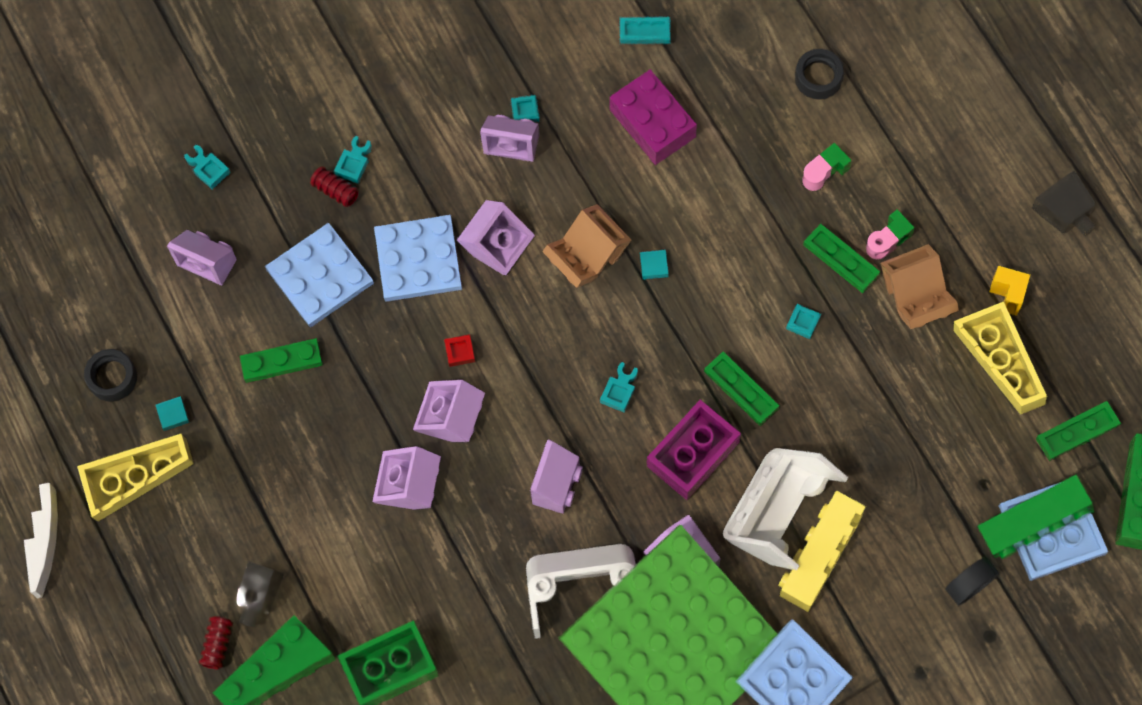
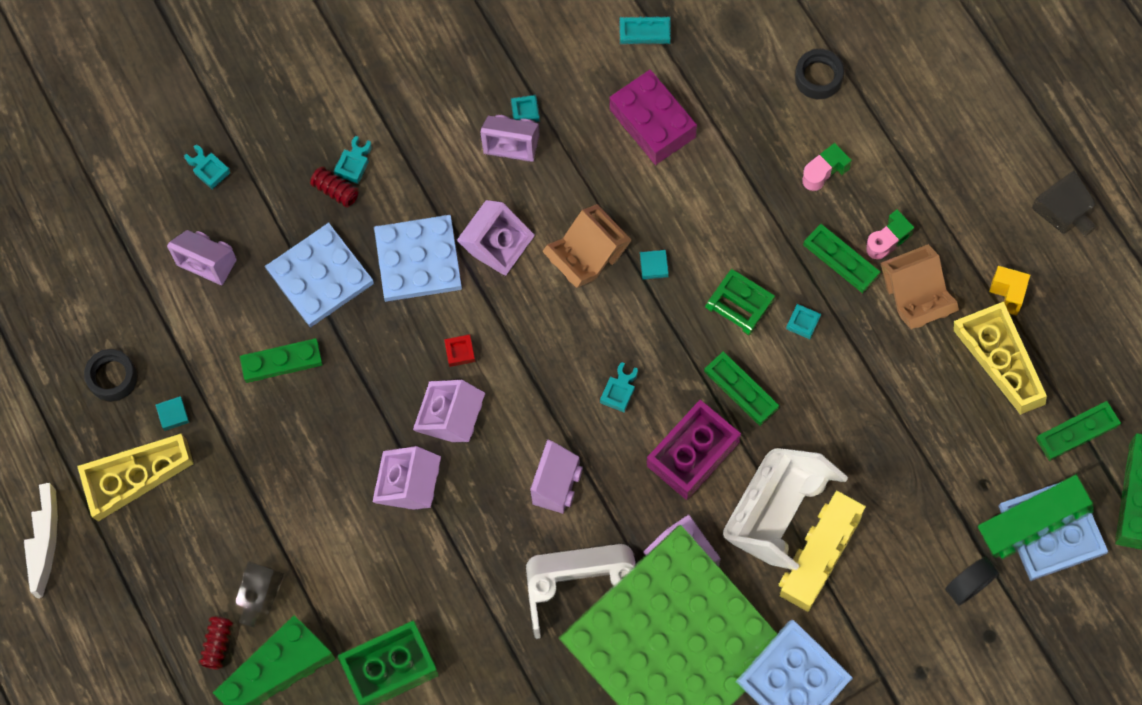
(745, 295): none -> green plate

